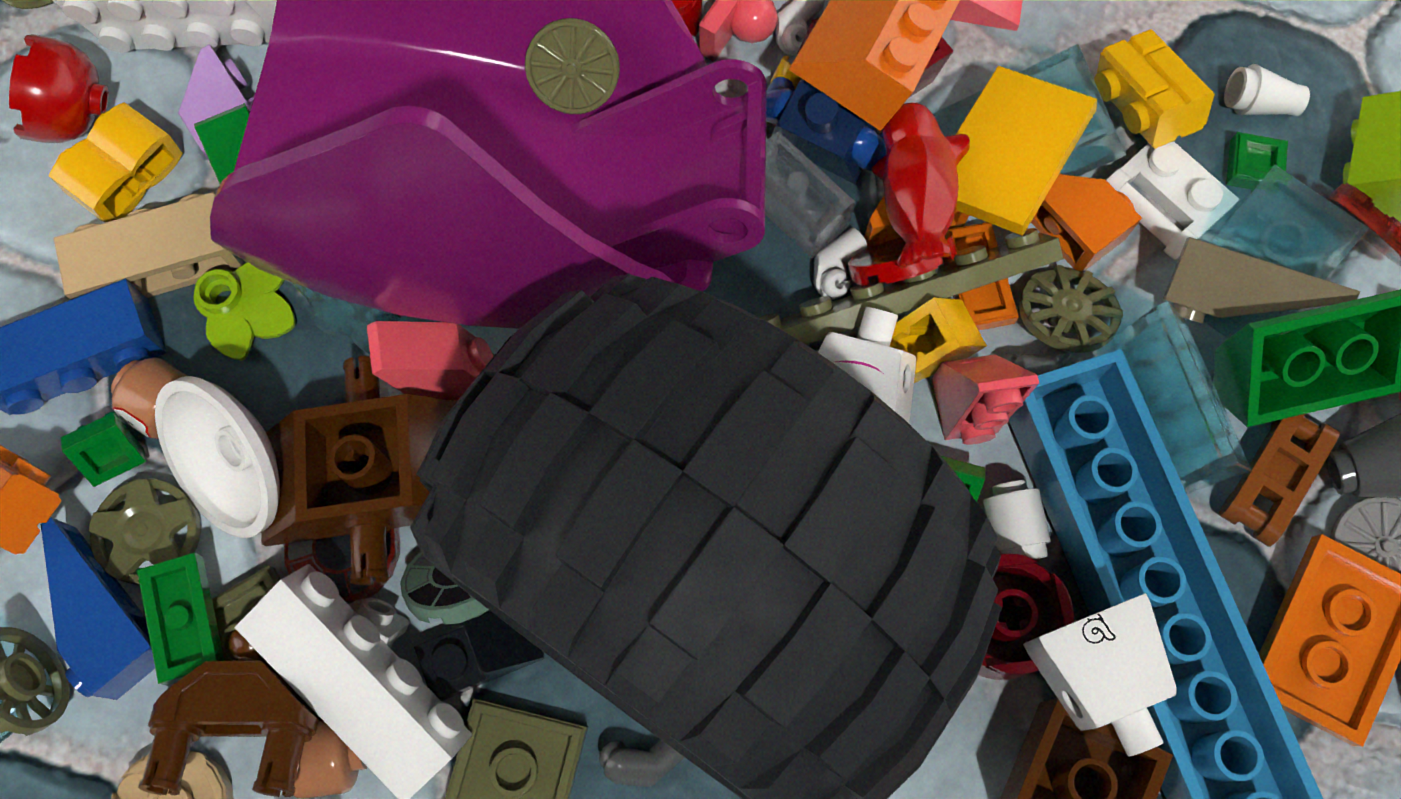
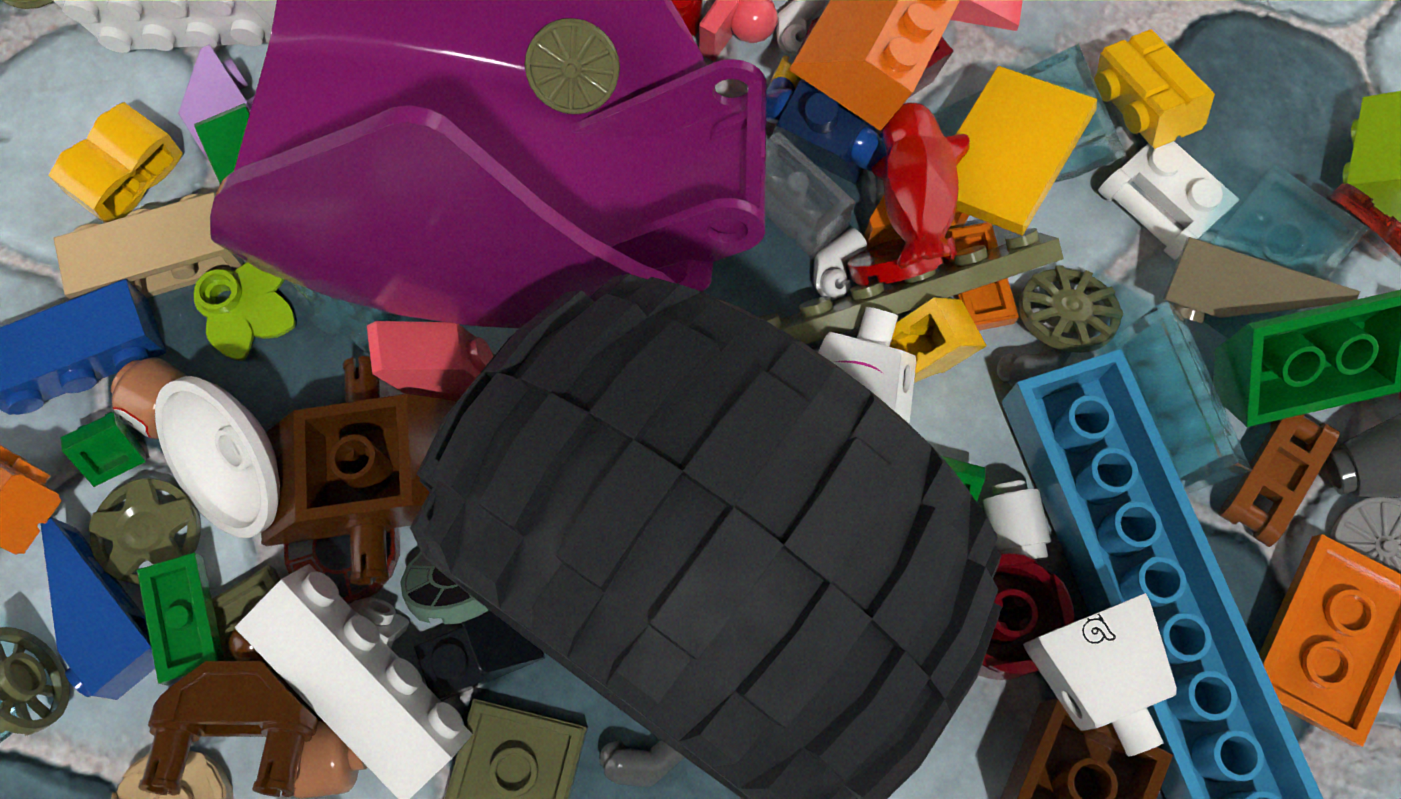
(55, 91): red cylinder -> none
(979, 396): coral slope -> none
(1086, 218): orange slope -> none
(1252, 156): green tile -> none
(1264, 93): white cone -> none

